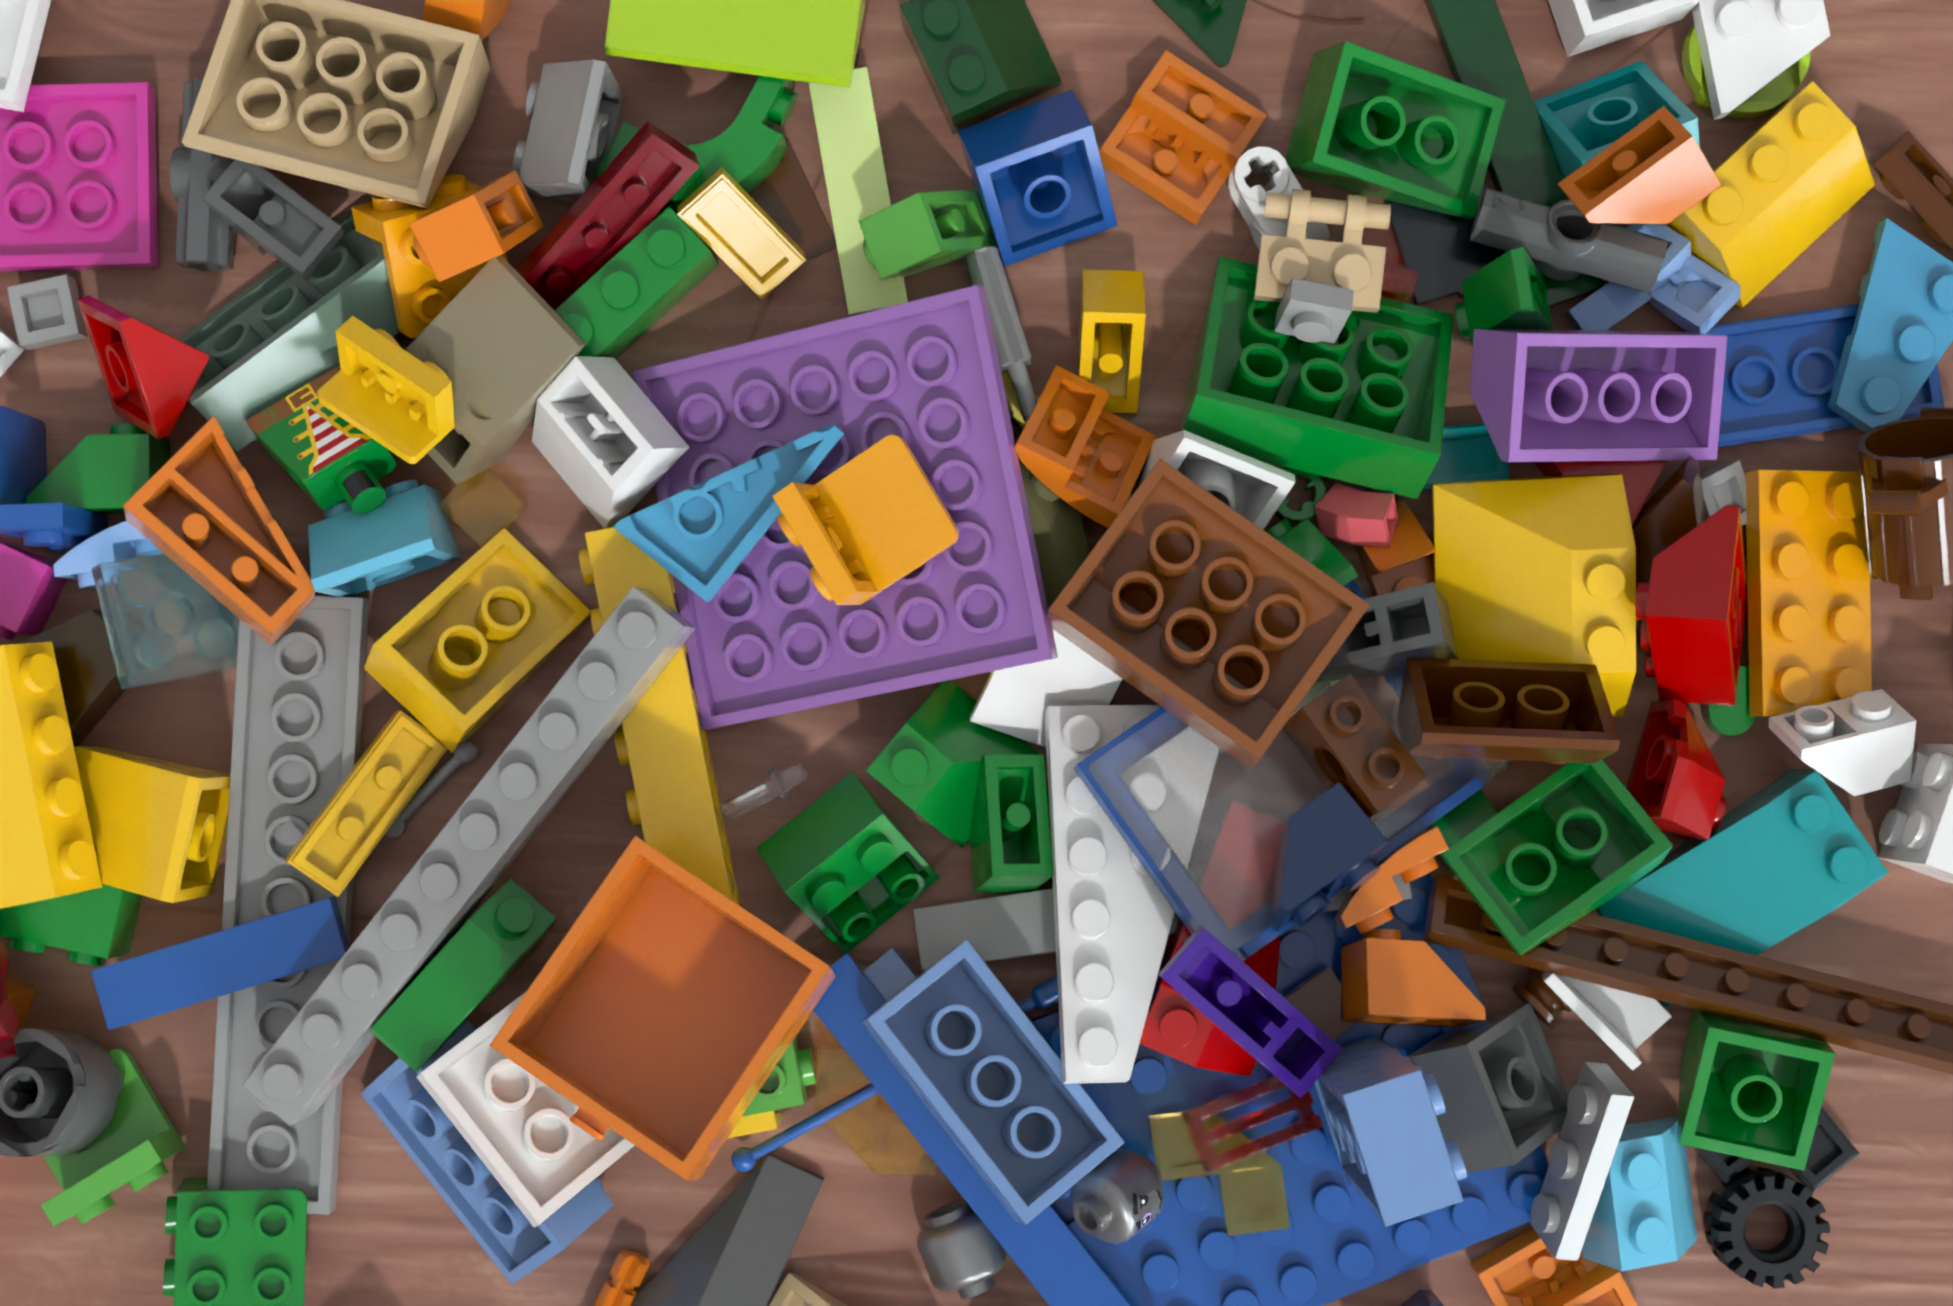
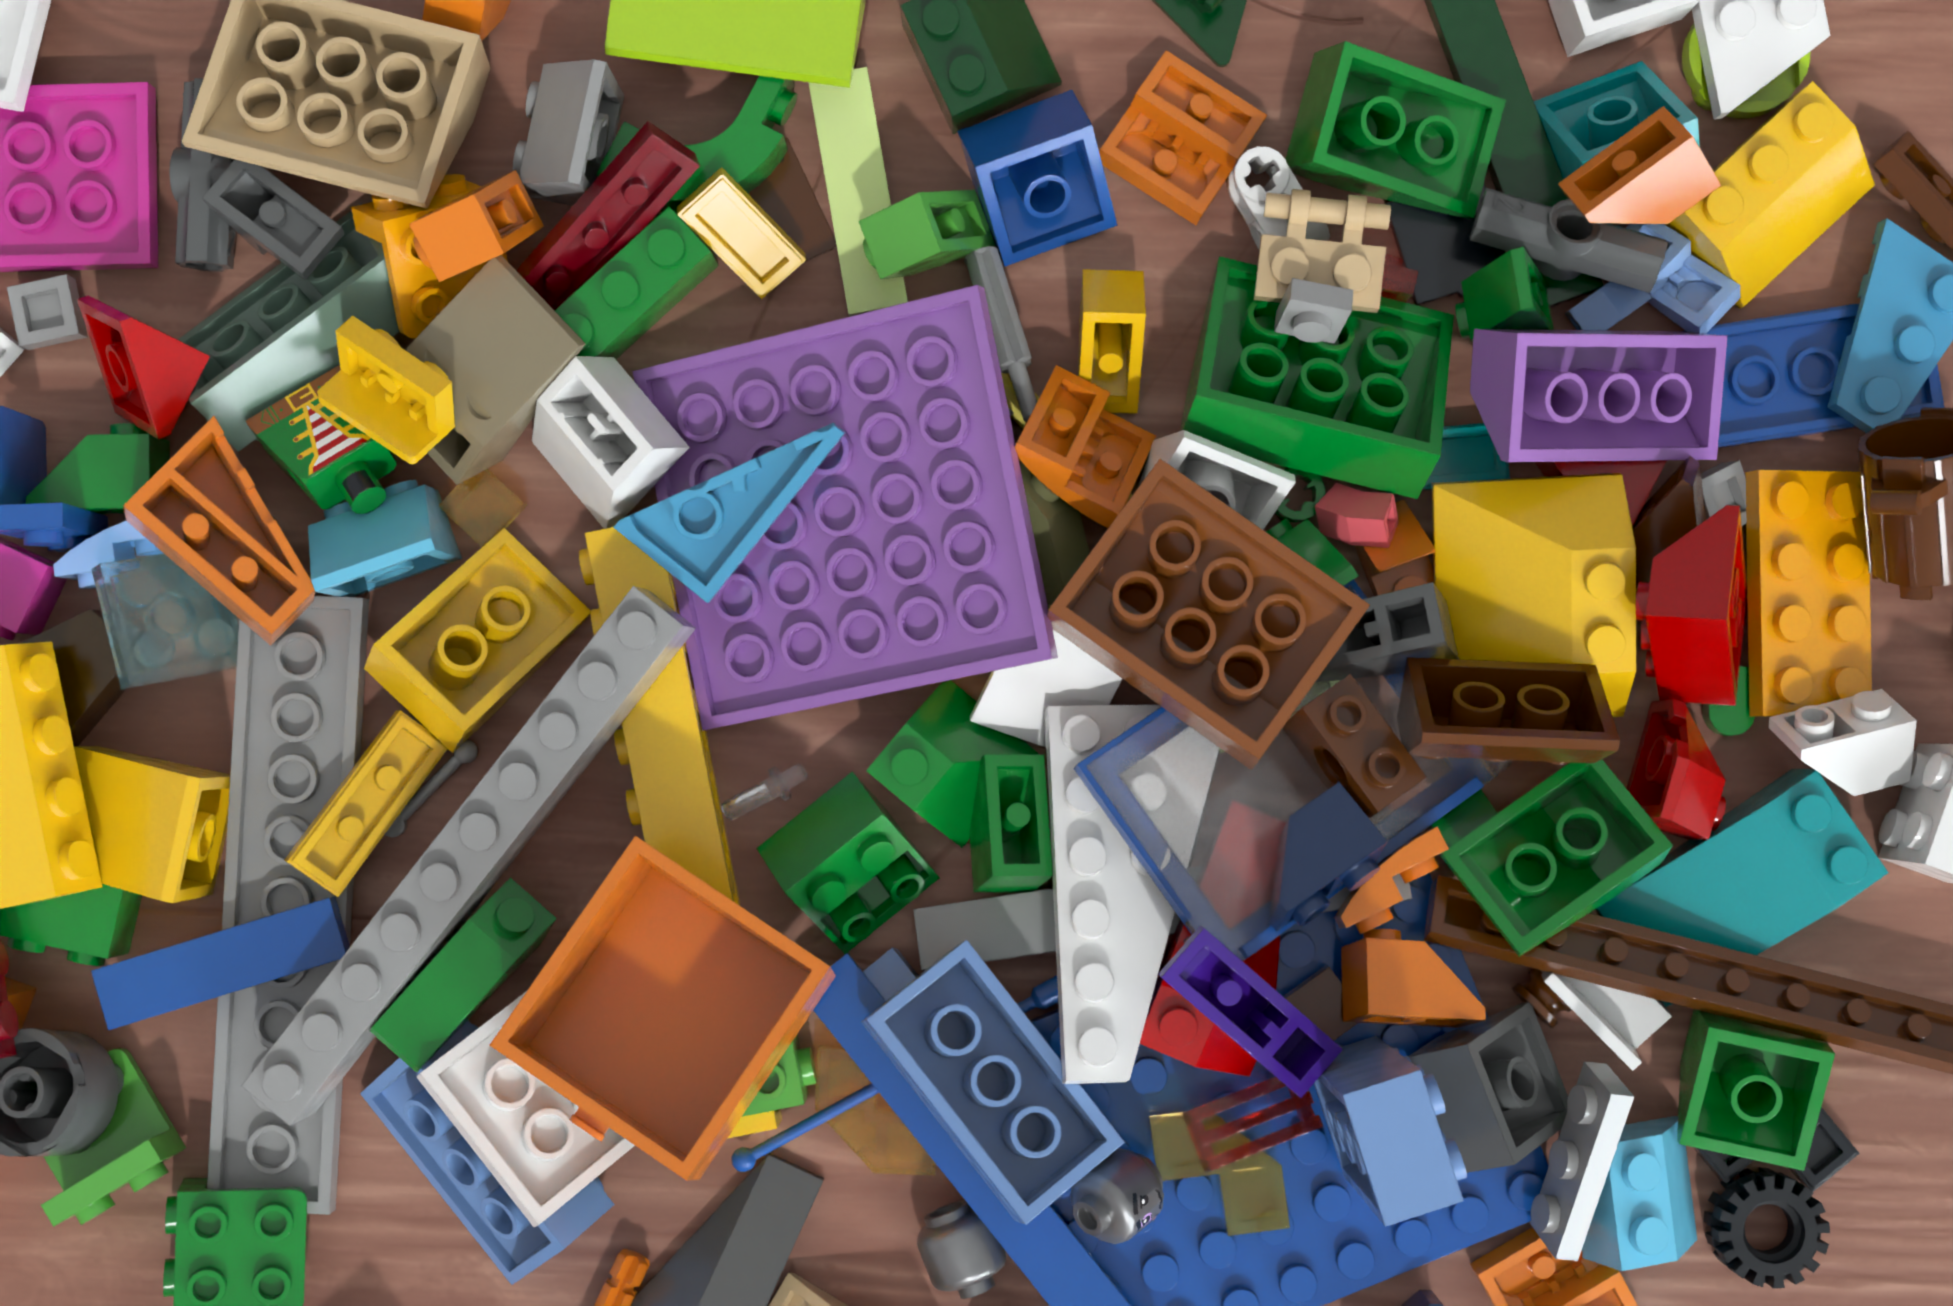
(867, 522): light orange bracket -> none

